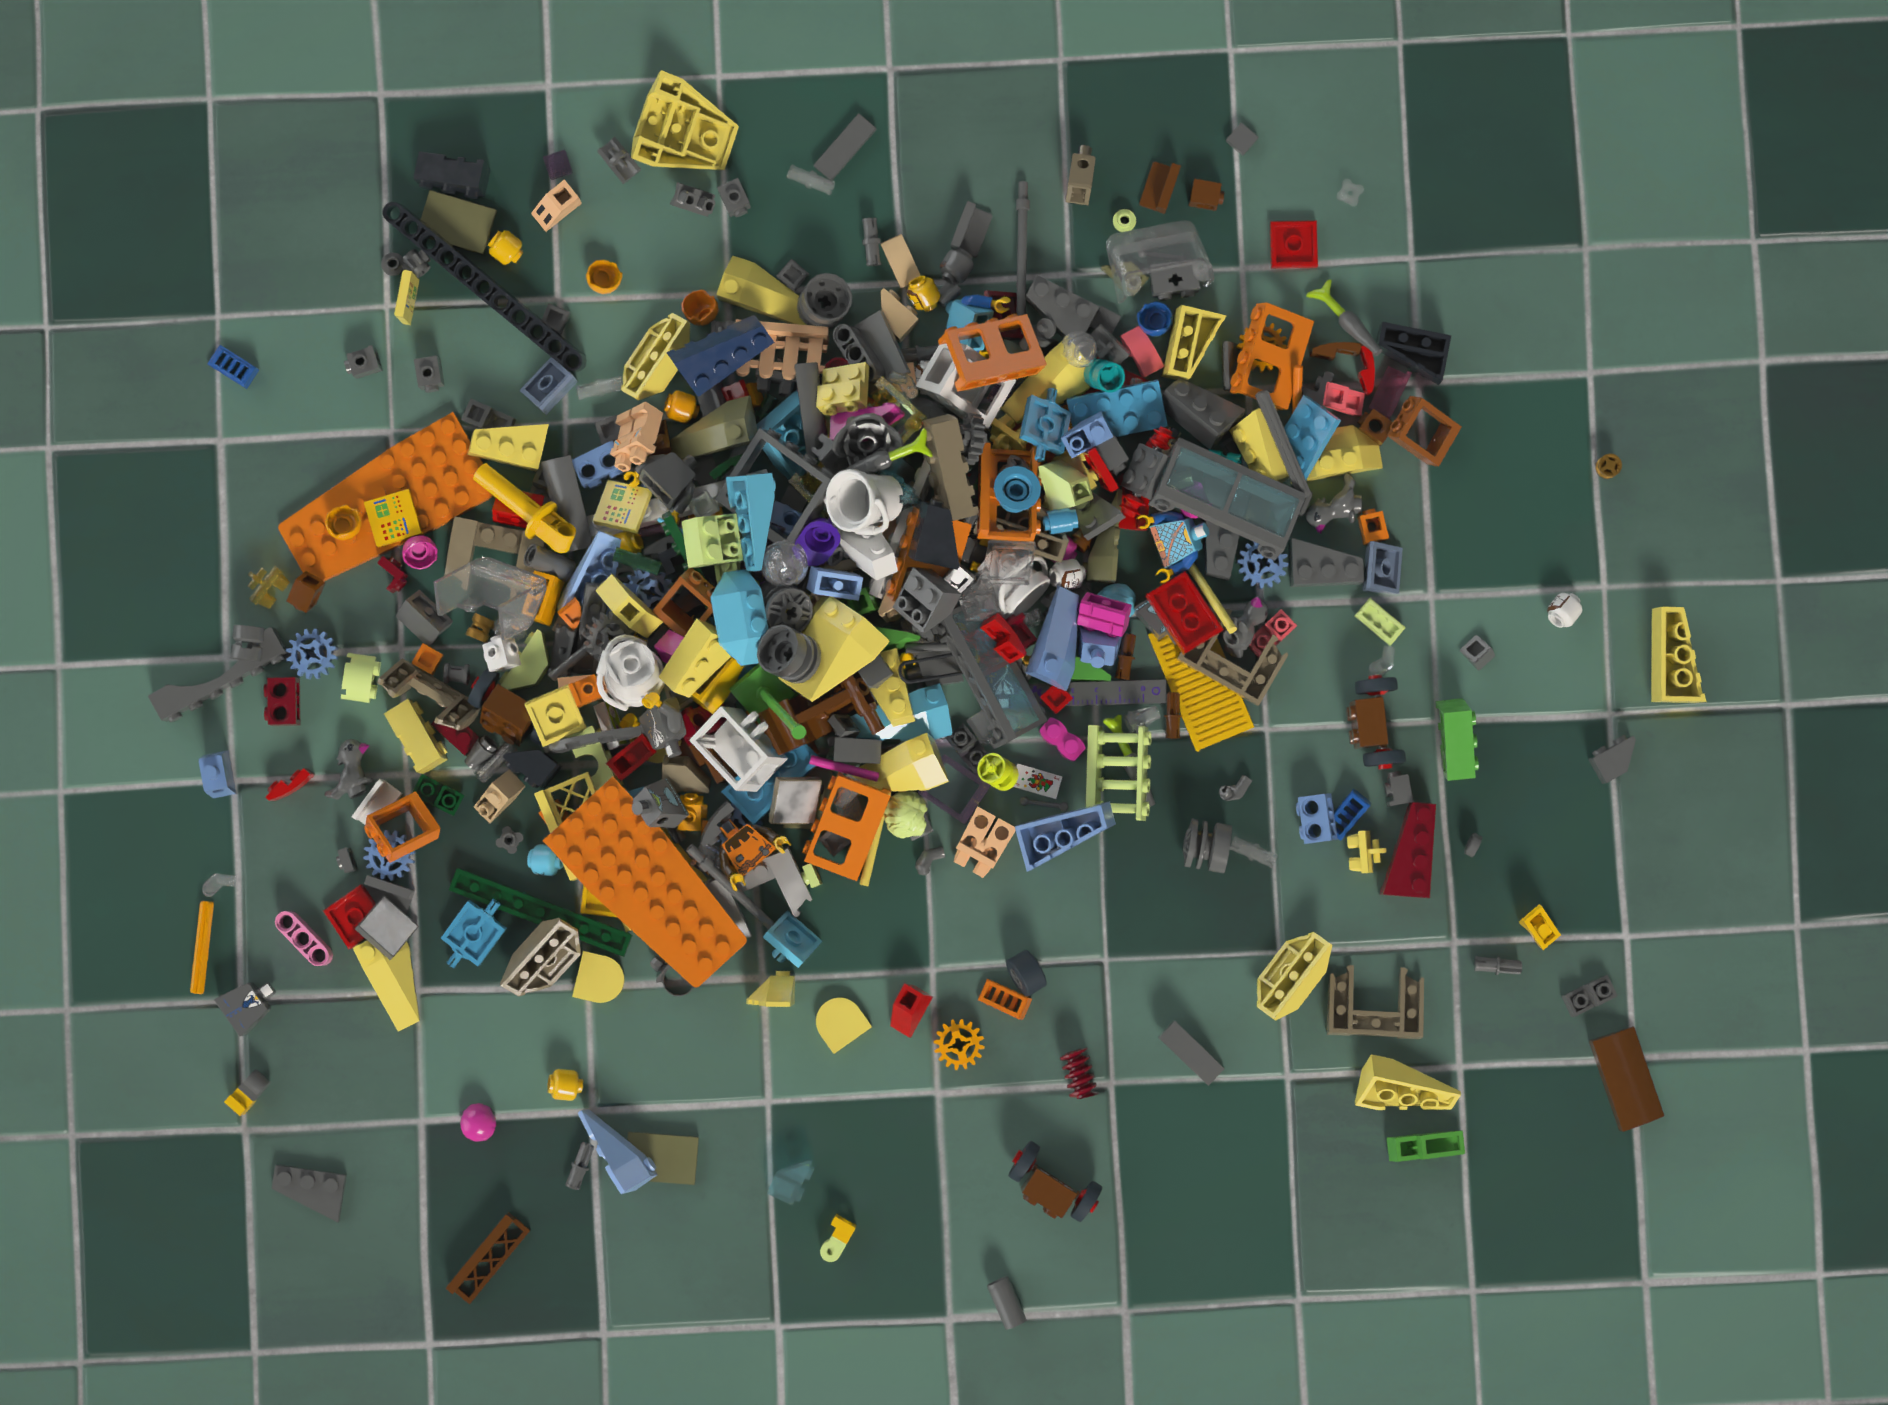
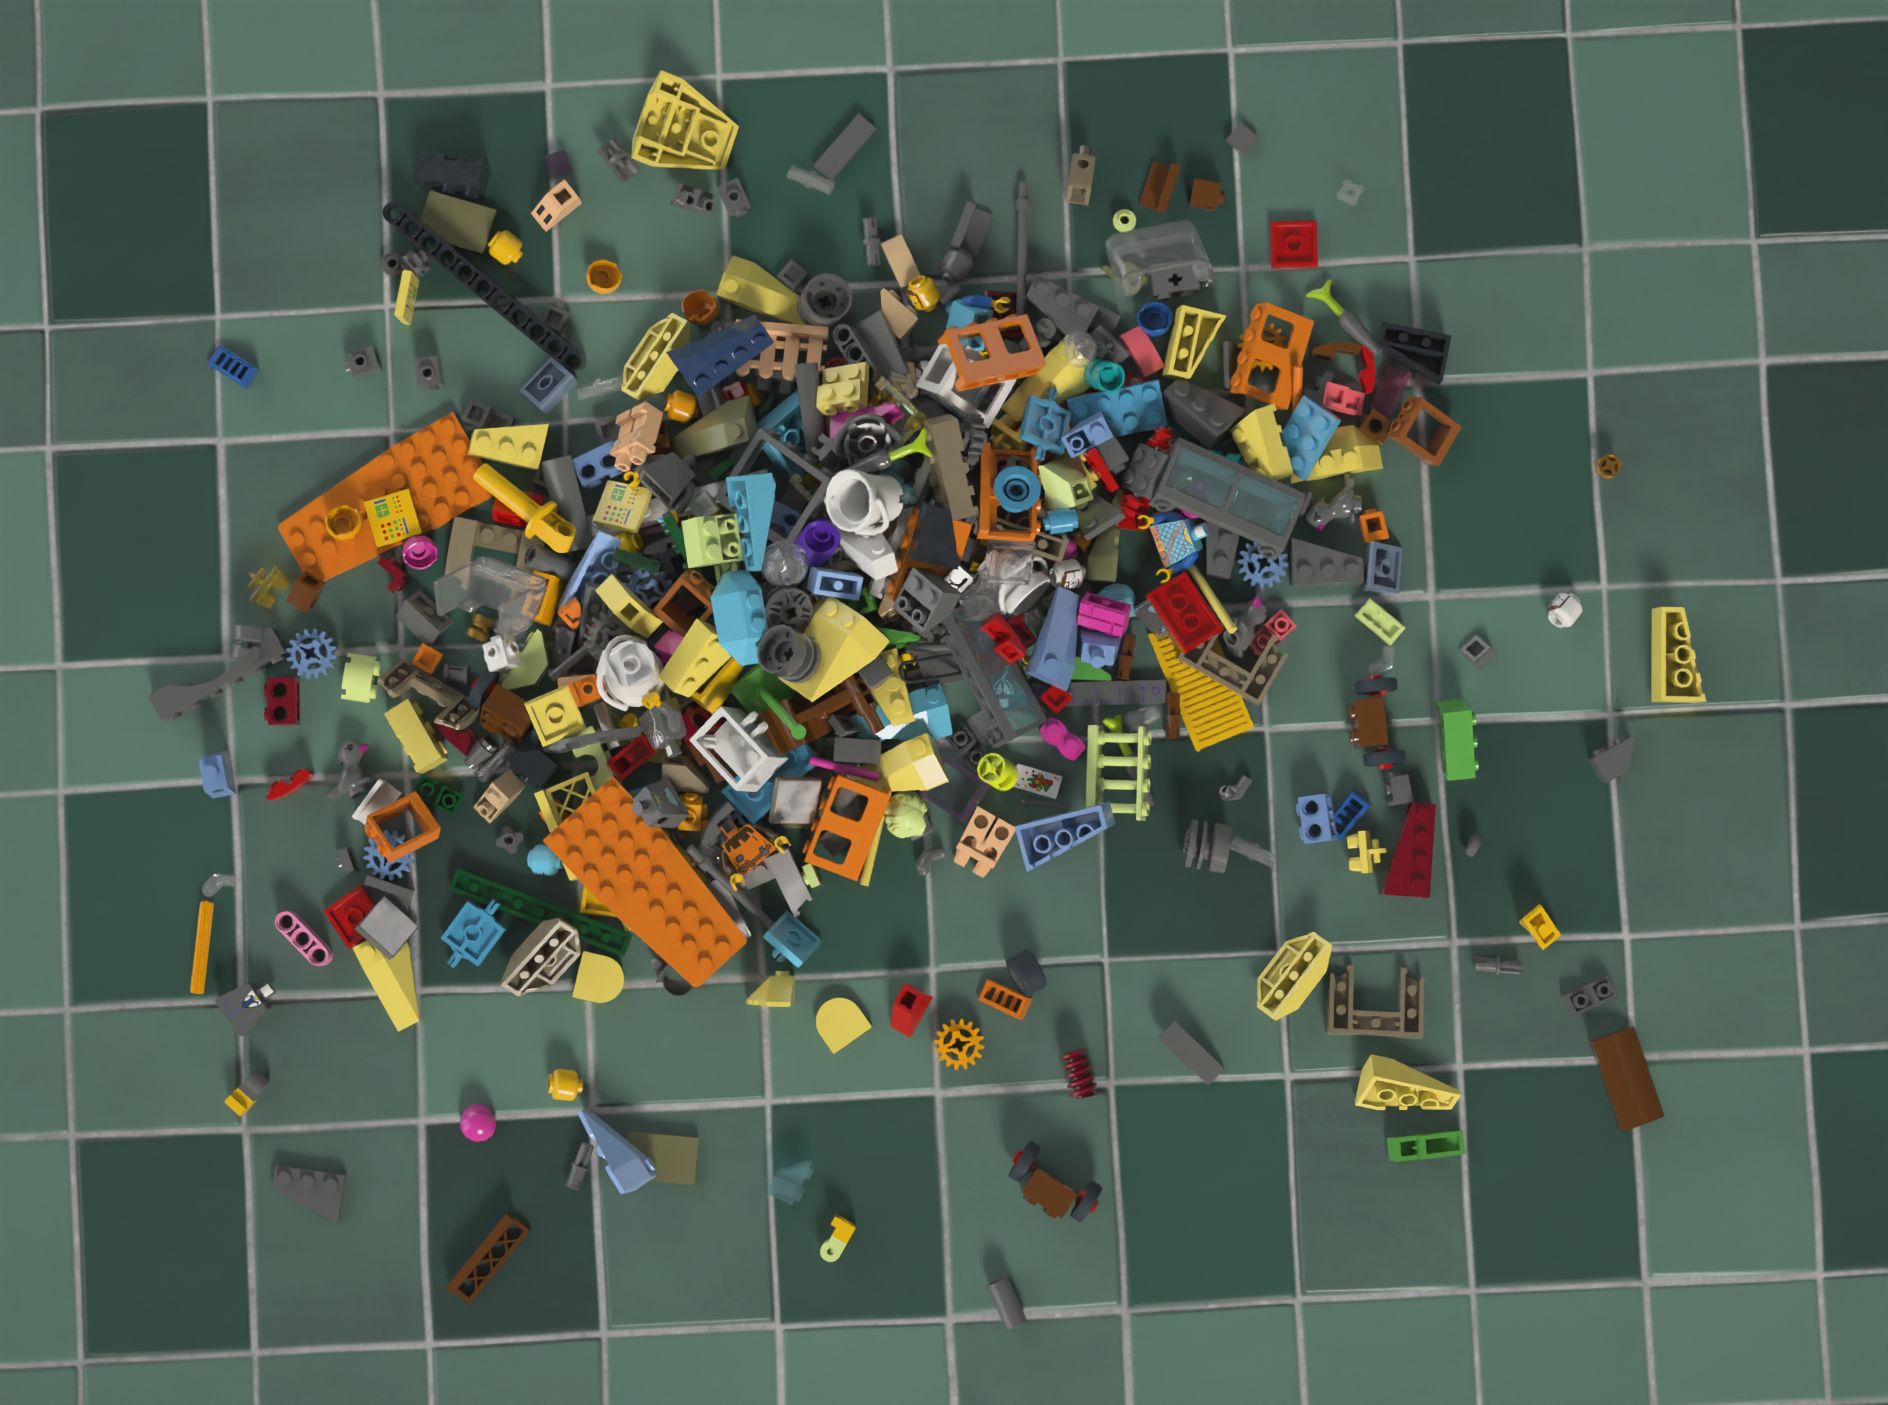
(1282, 442): dark grey axle -> none

